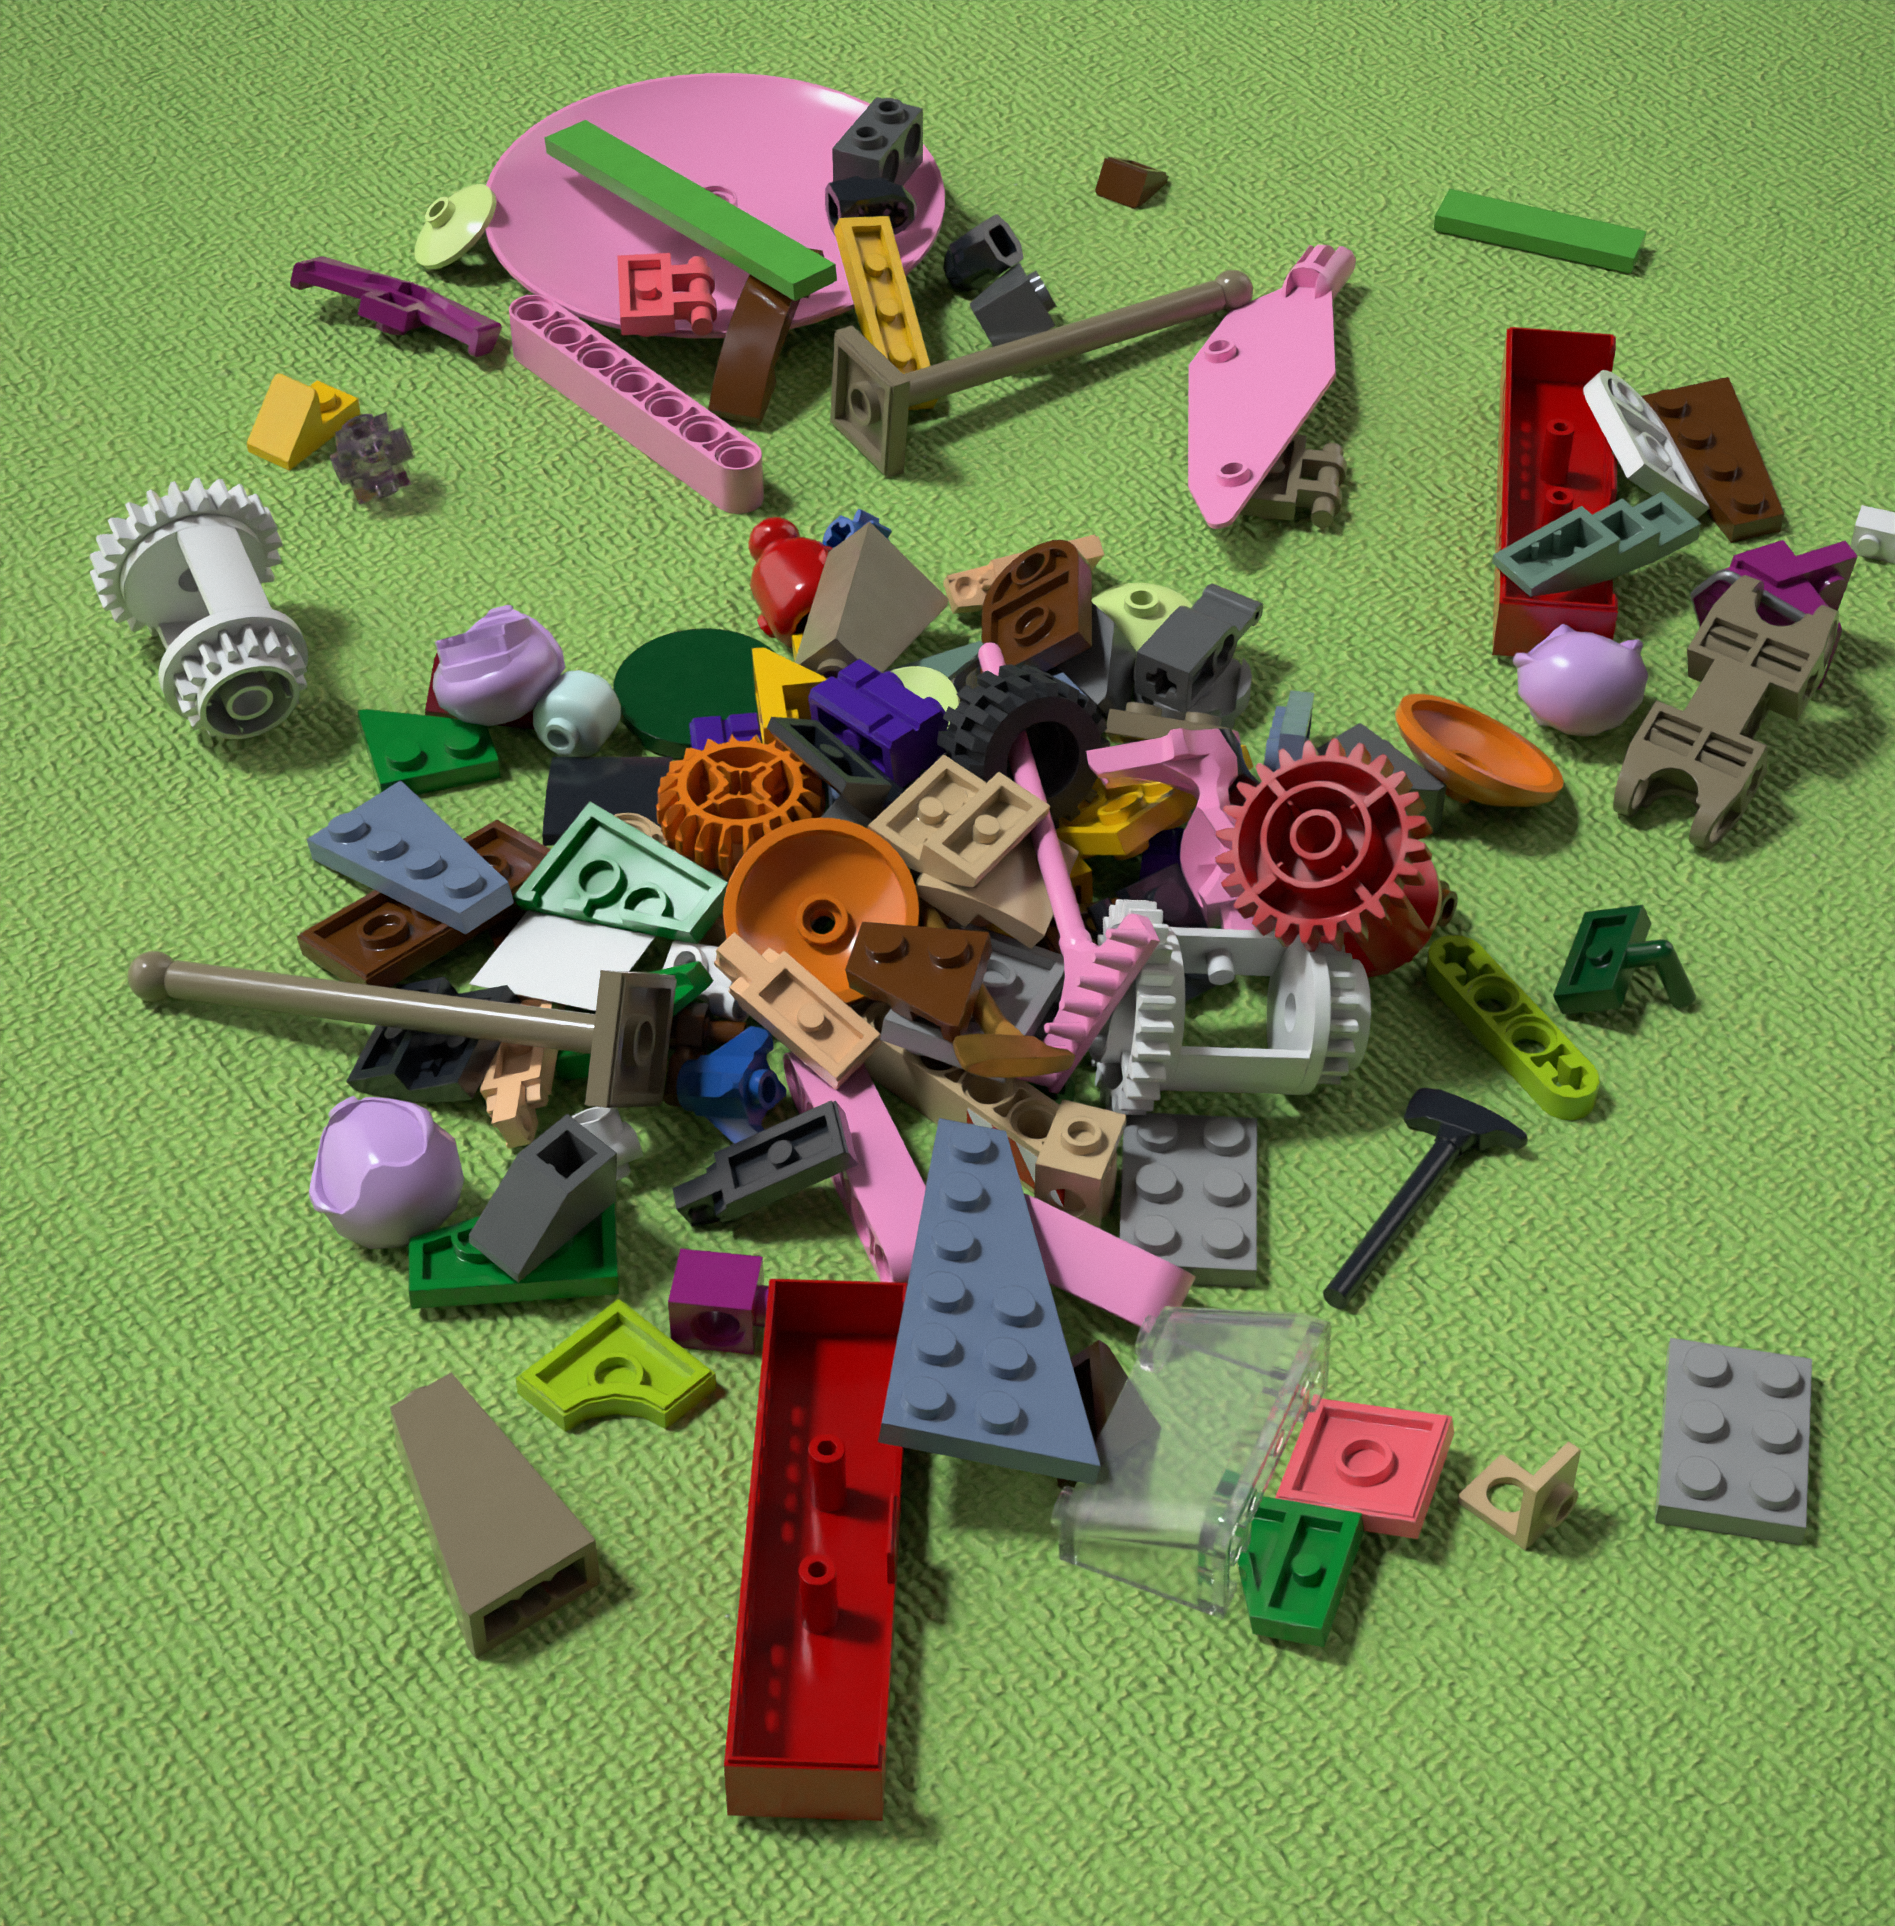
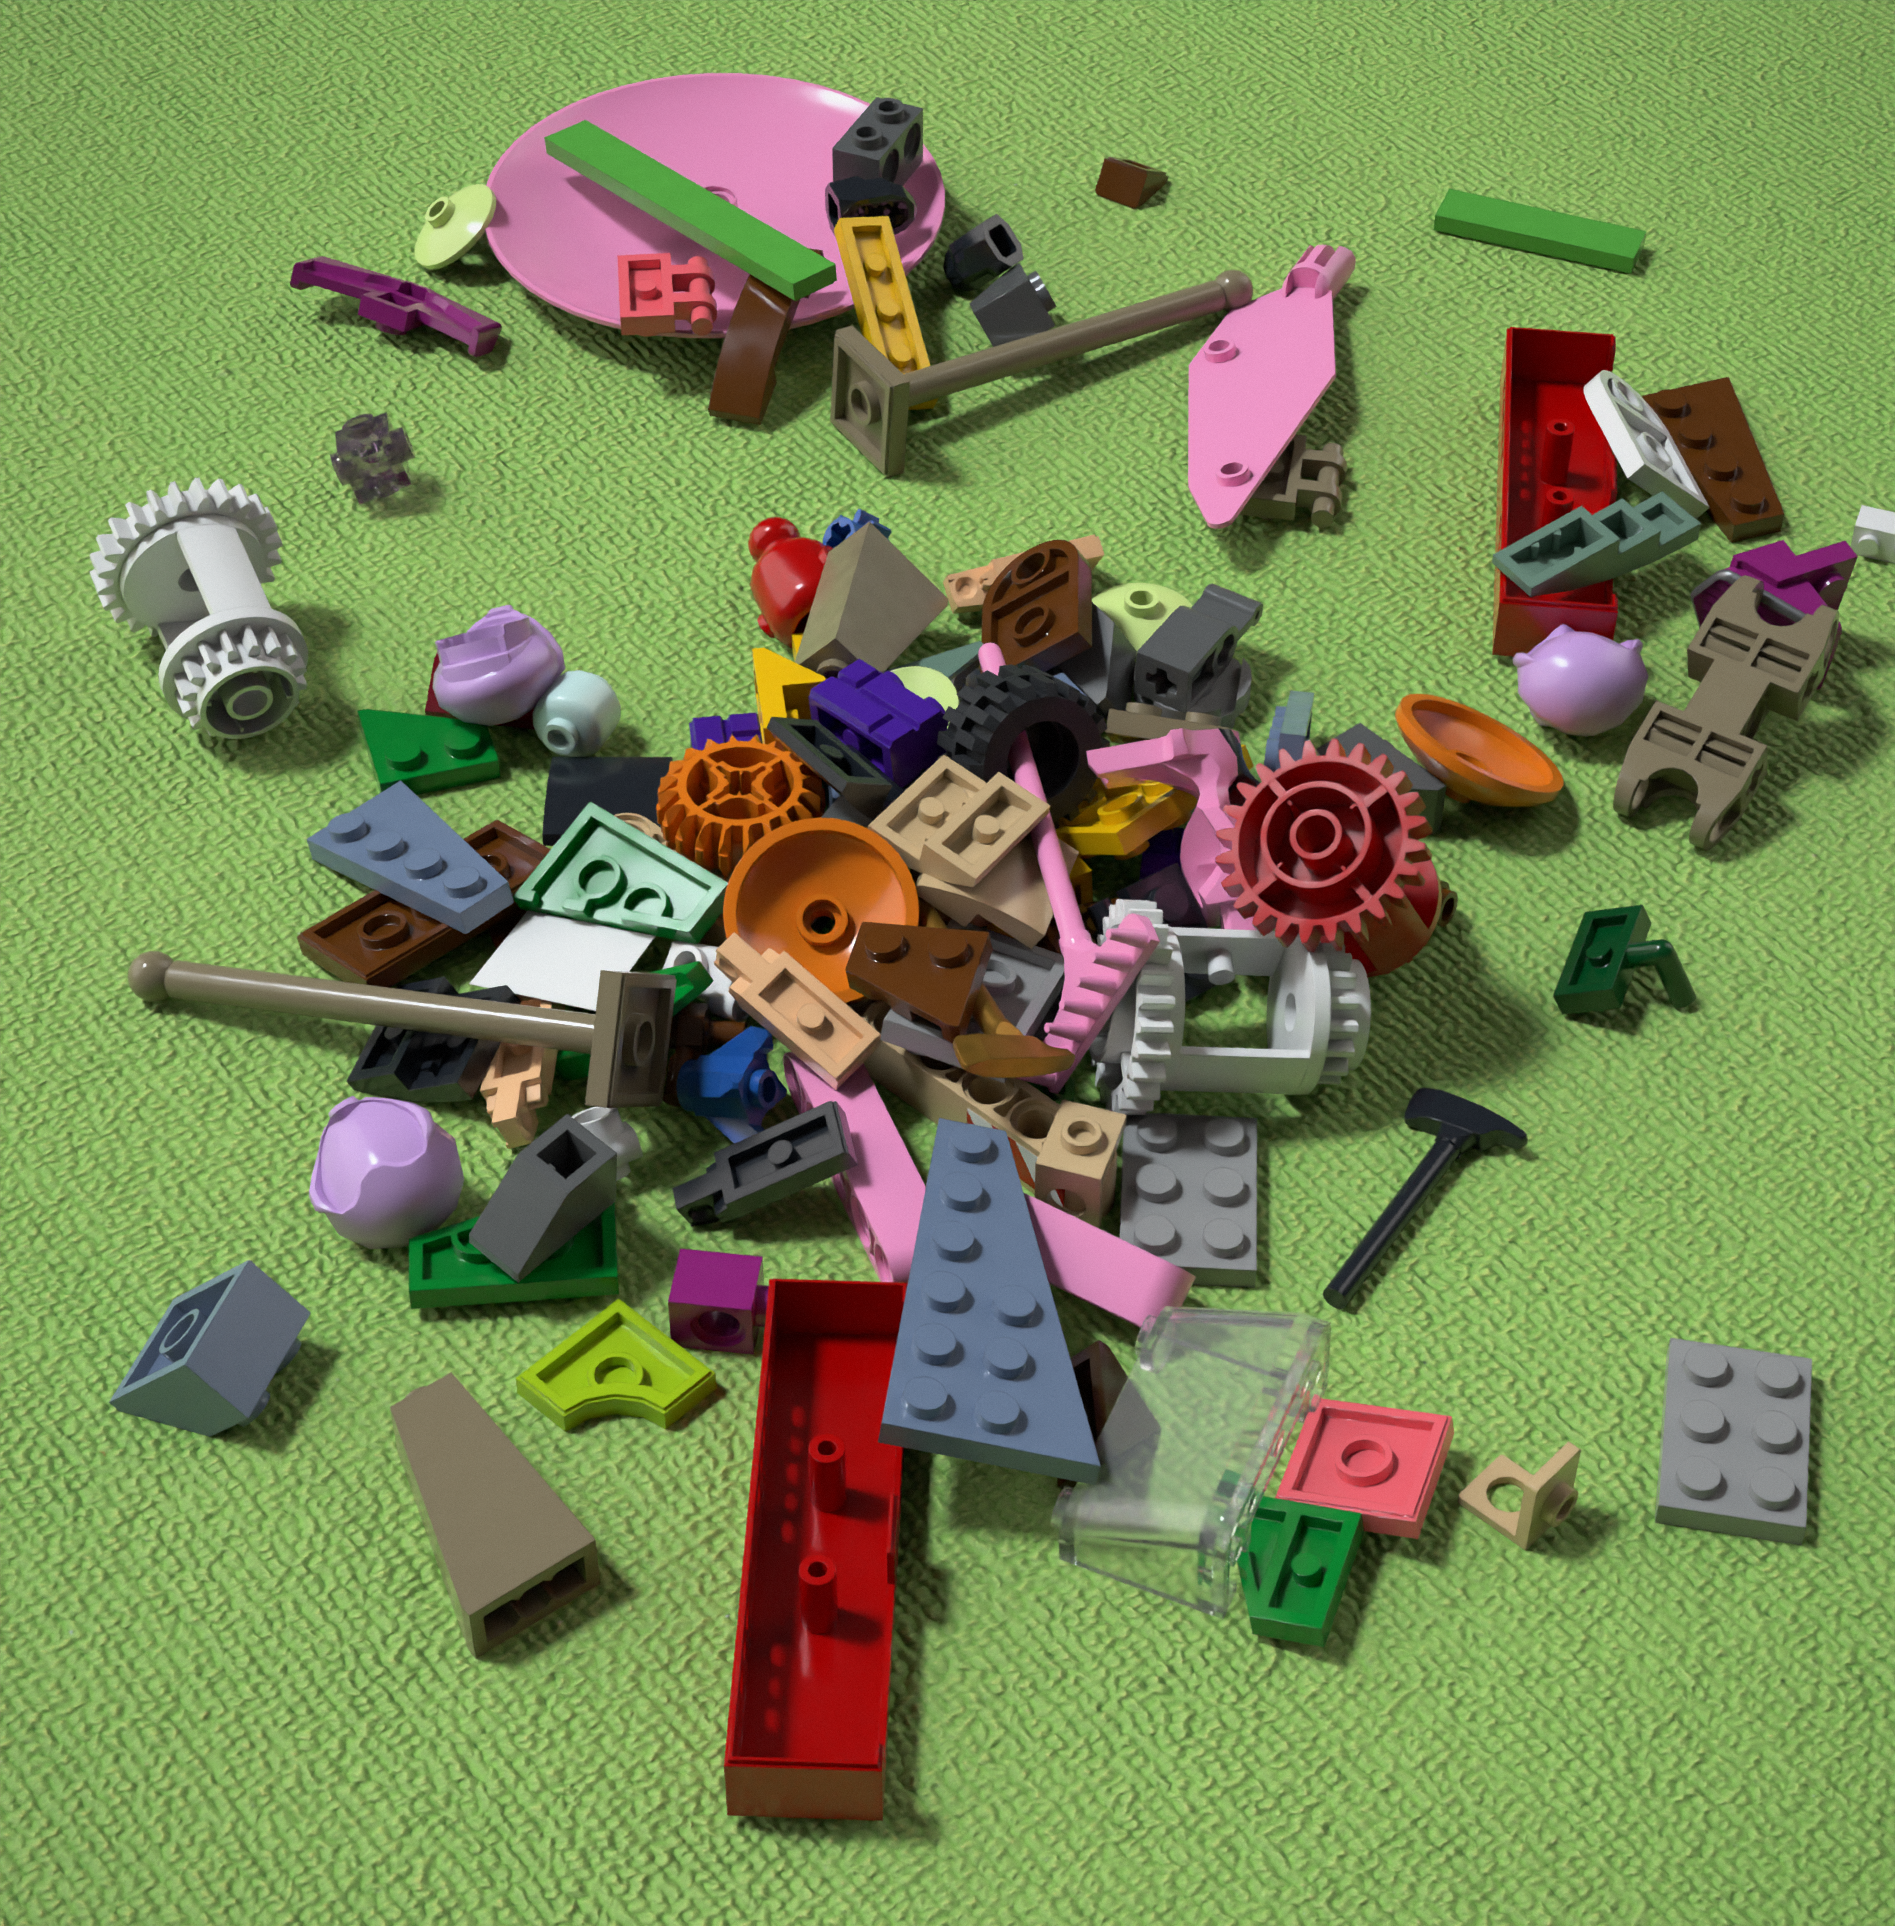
(215, 1354): none -> sand blue slope
(298, 420): yellow slope -> none
(637, 404): bright pink beam -> none
(684, 679): dark green tile -> none
(1520, 1021): lime beam -> none

